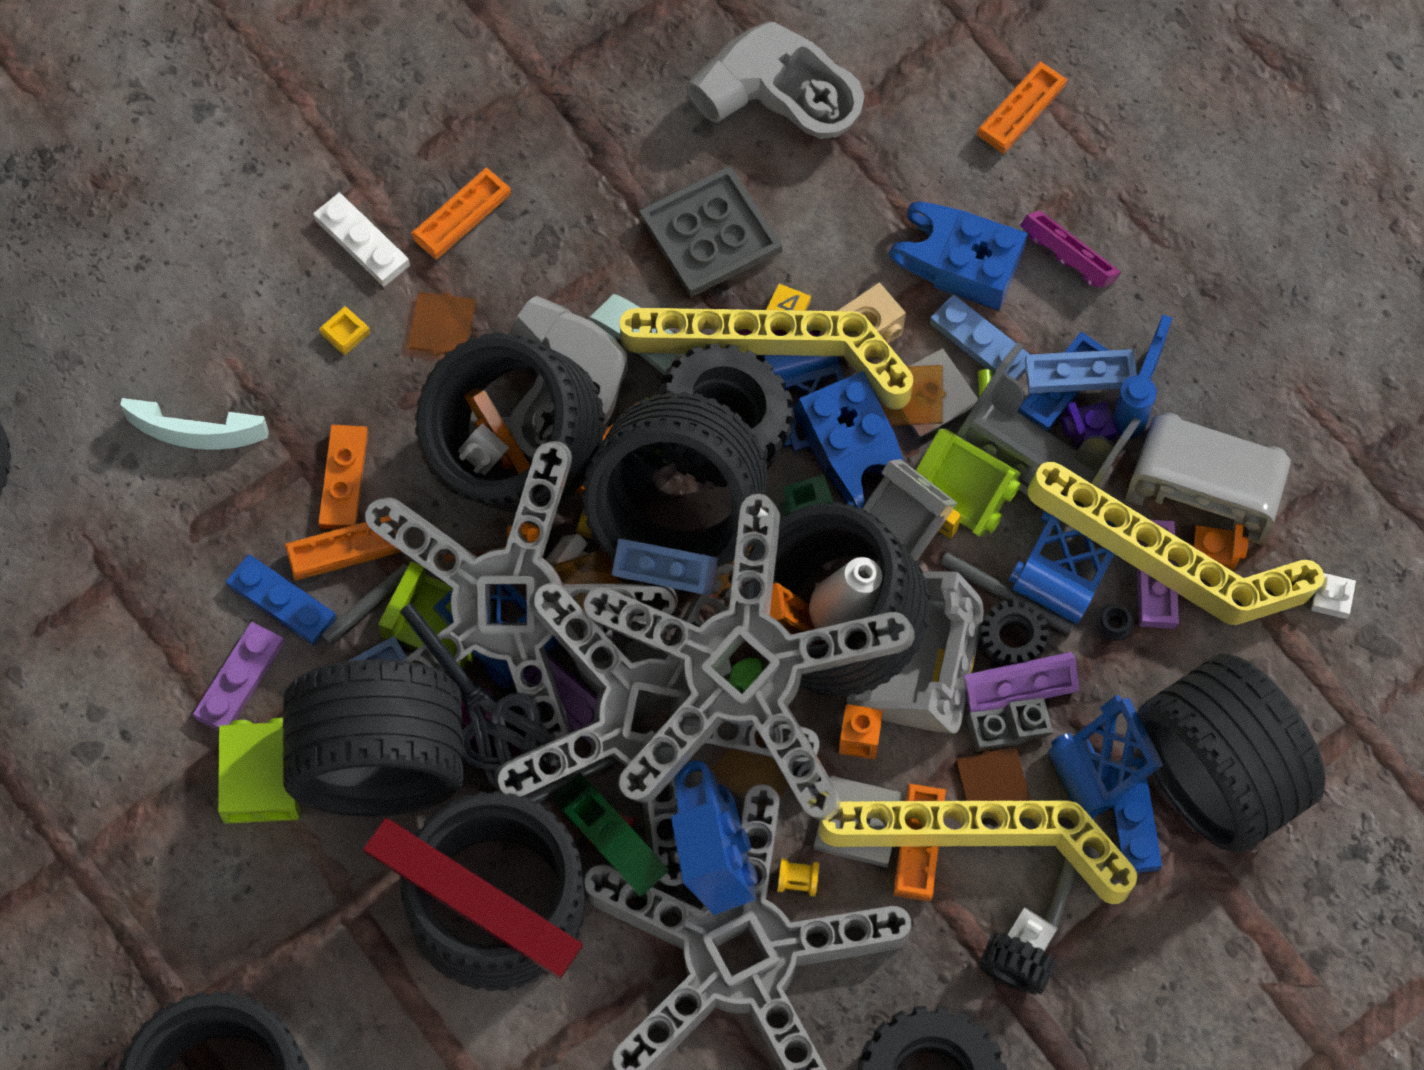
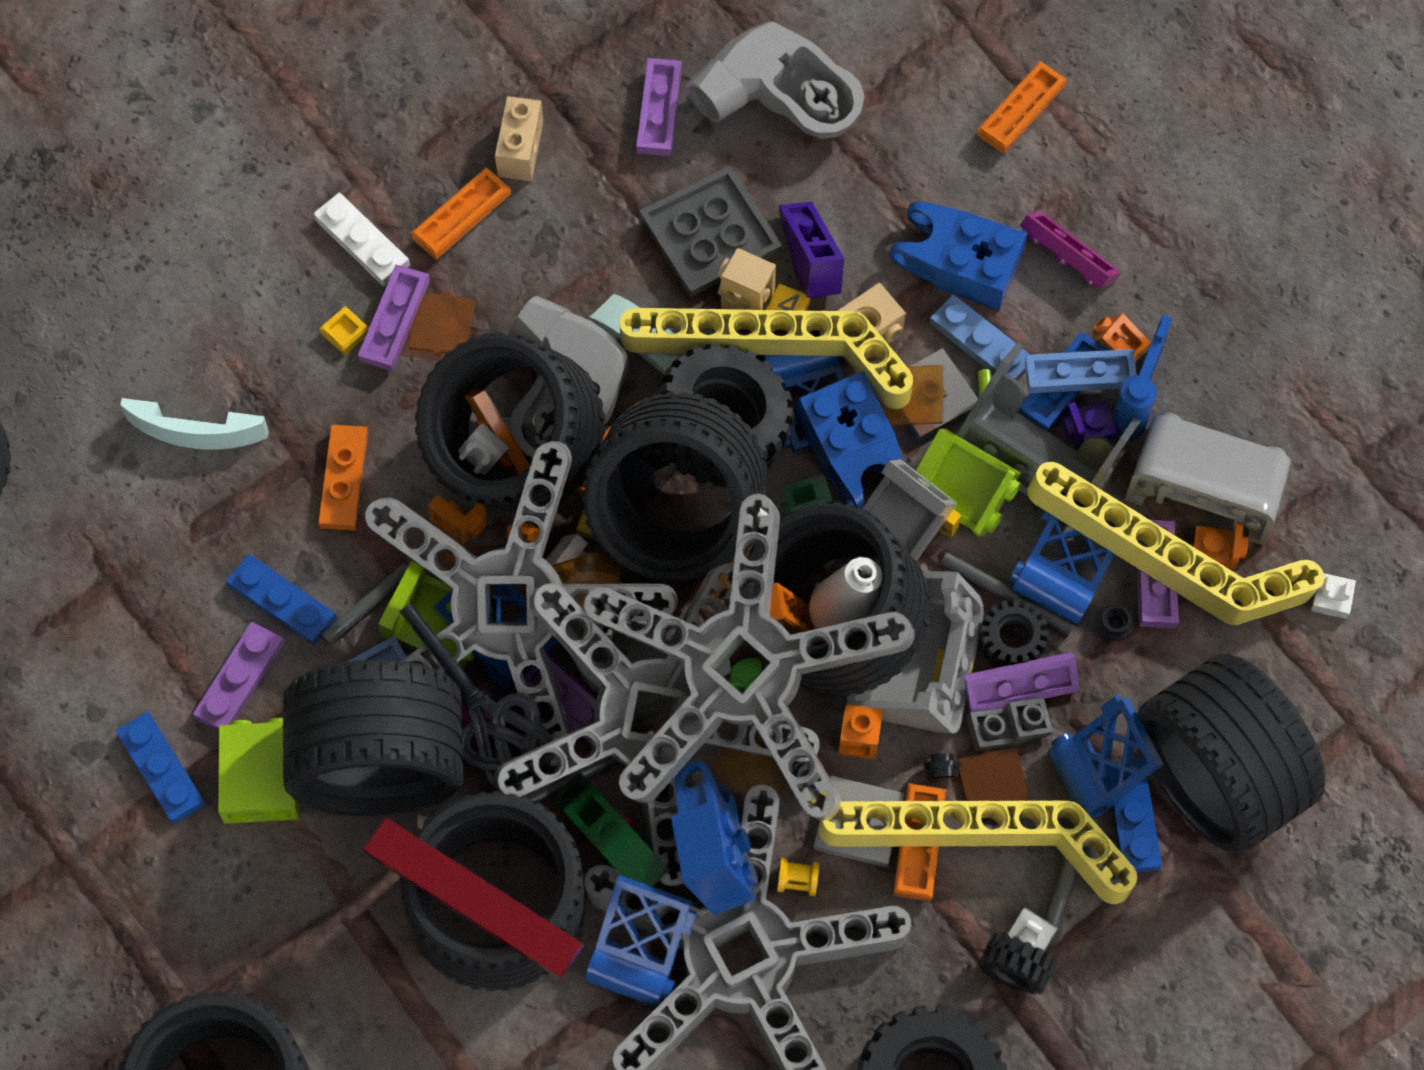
(160, 768): none -> blue plate
(337, 550): orange plate -> none
(394, 318): none -> medium lavender plate
(452, 519): none -> orange bracket
(519, 138): none -> tan brick
(633, 971): none -> blue piece
(659, 107): none -> medium lavender plate
(665, 566): medium blue plate -> none
(746, 282): none -> tan brick
(812, 250): none -> dark purple slope
(942, 766): none -> black plate
(1120, 334): none -> orange bracket

